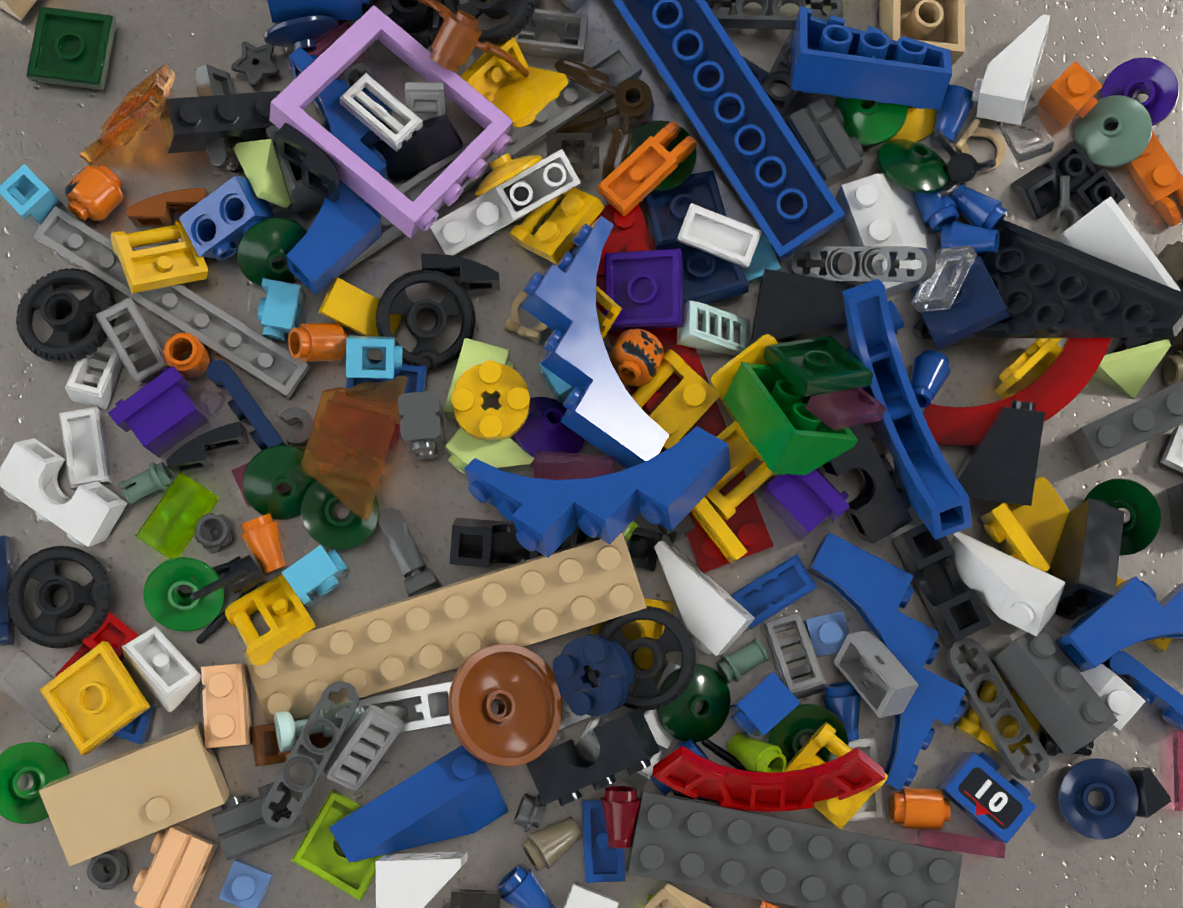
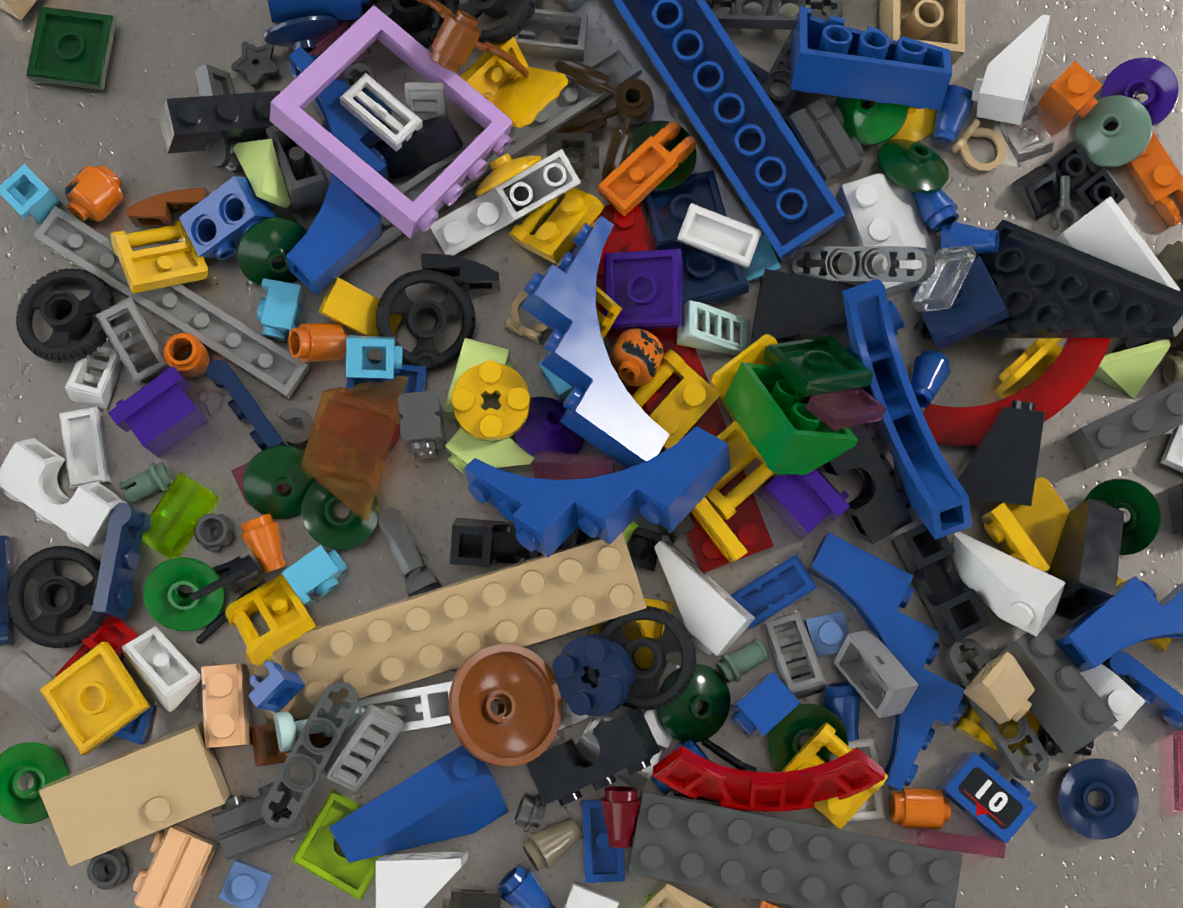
(120, 560): none -> dark blue plate
(133, 113): clear orange wing -> none
(197, 452): black slope -> none
(276, 689): none -> blue tile
(316, 168): black slope -> none
(756, 754): lime cone -> none
(961, 167): black plant -> none
(978, 208): blue cone -> none
(1001, 689): none -> tan slope
(1150, 792): black slope -> none

